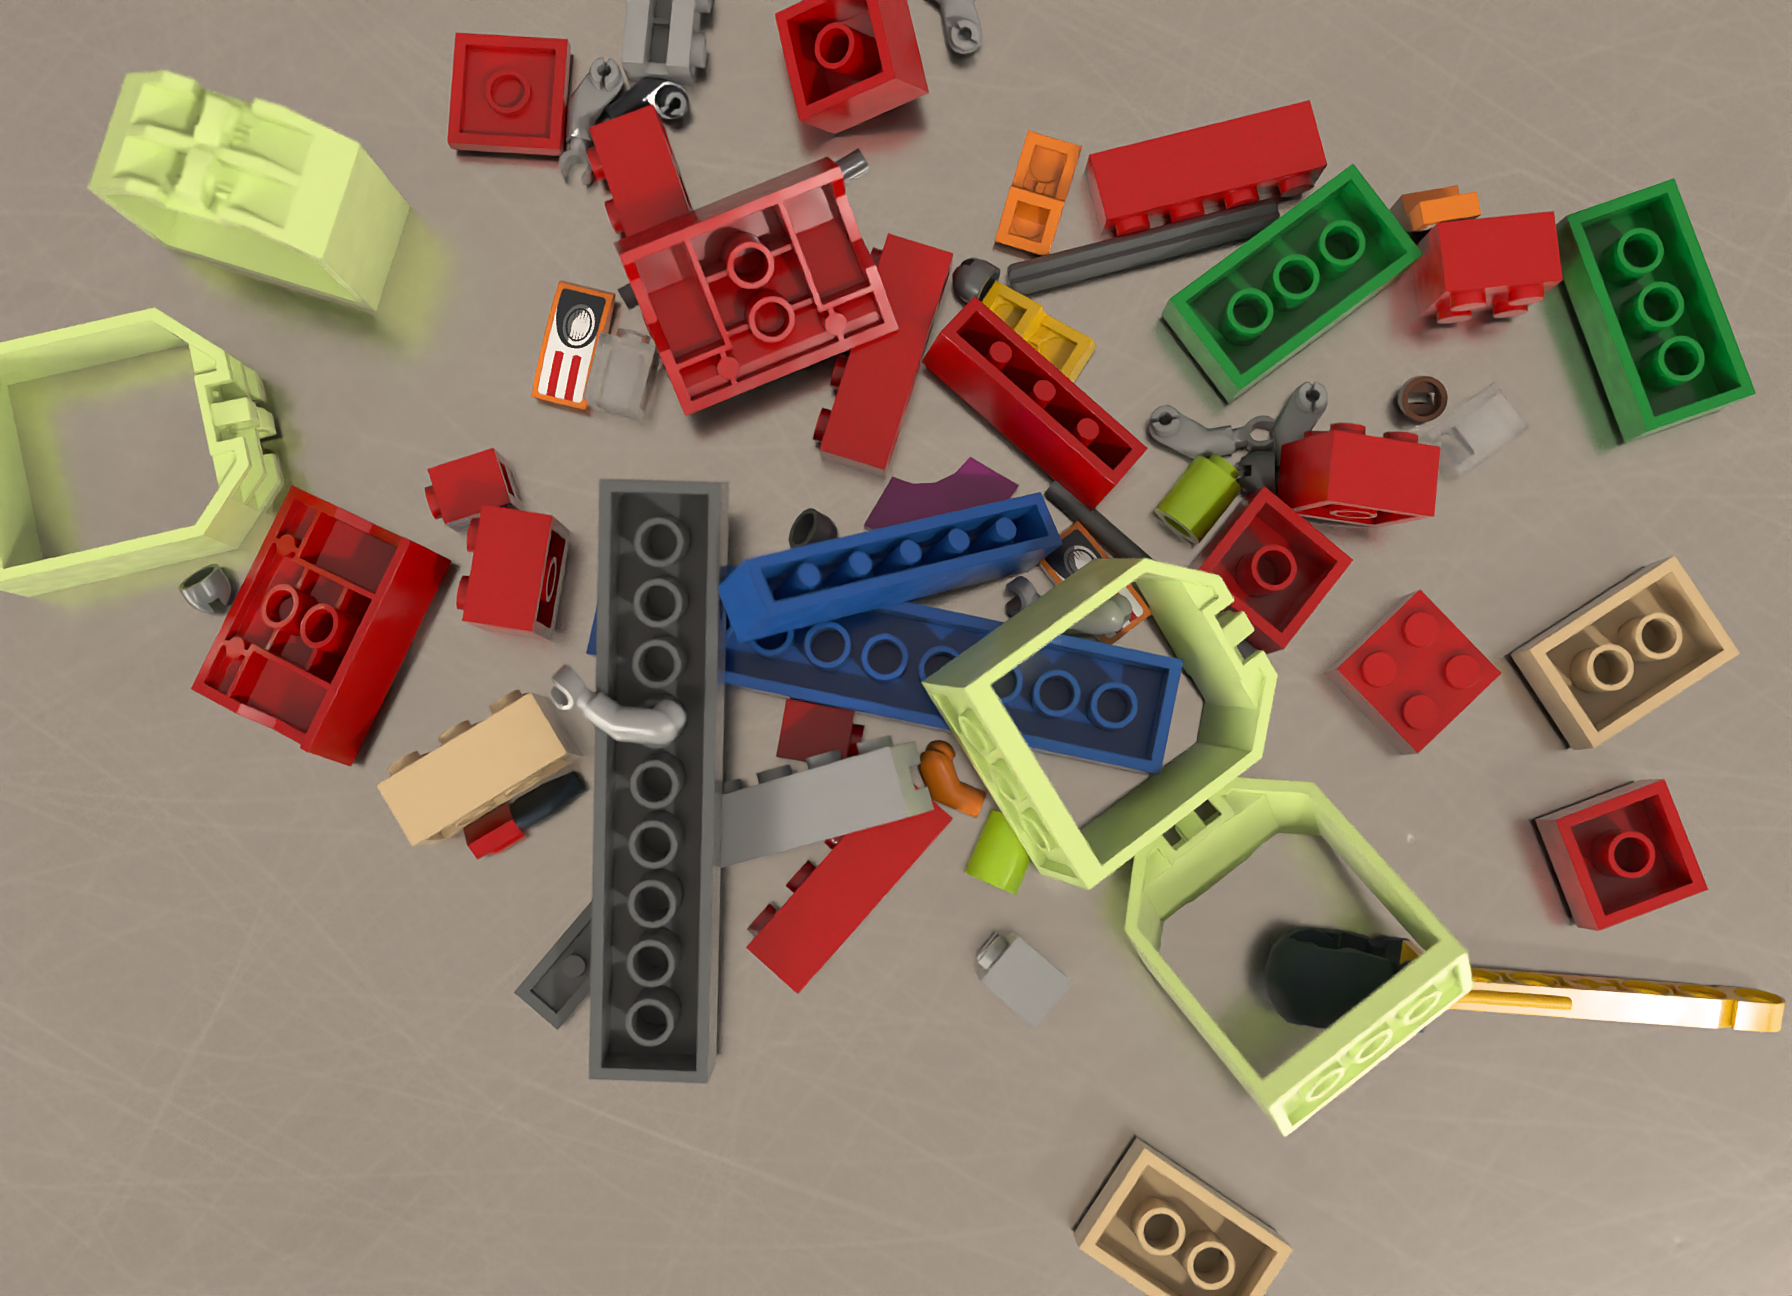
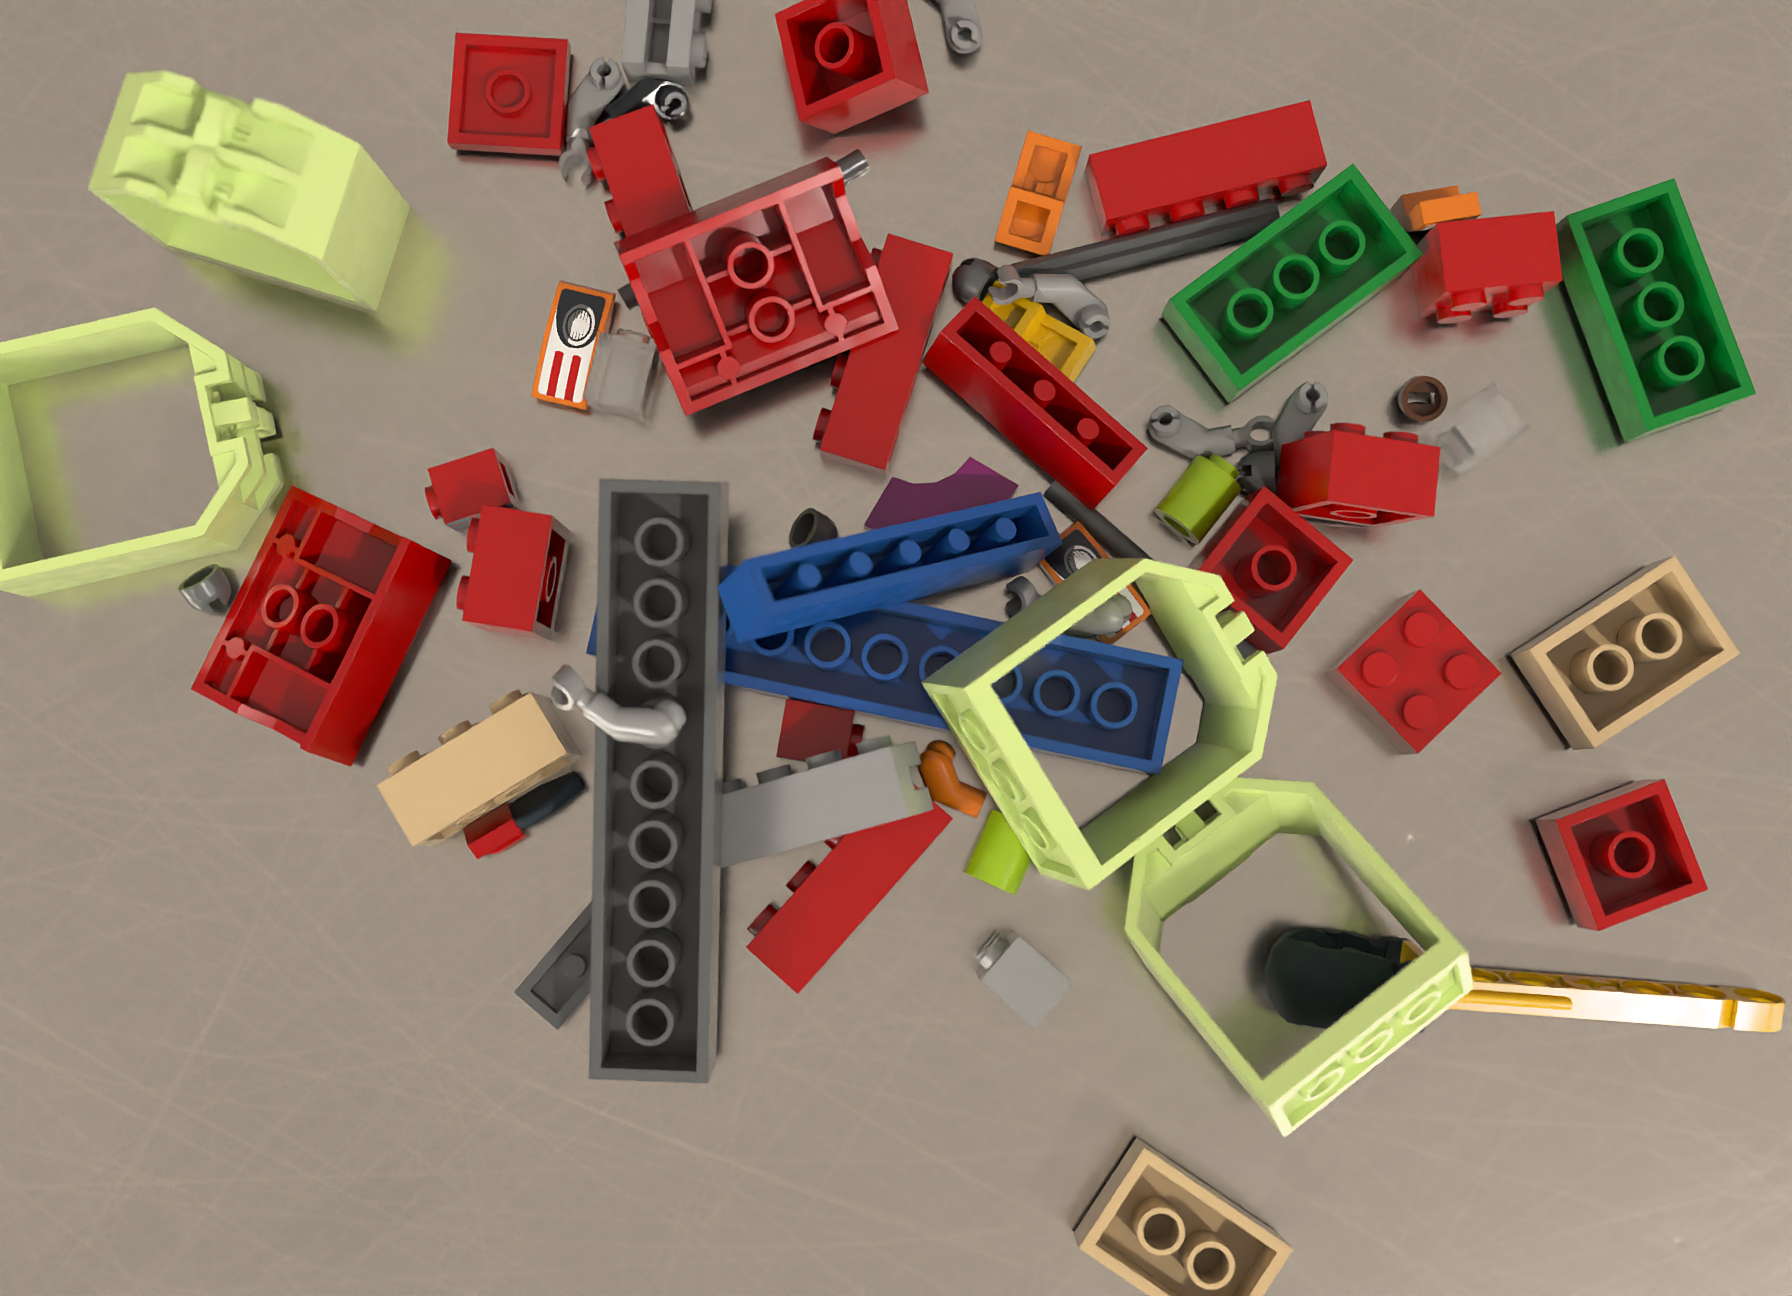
(1062, 290): none -> light grey arm

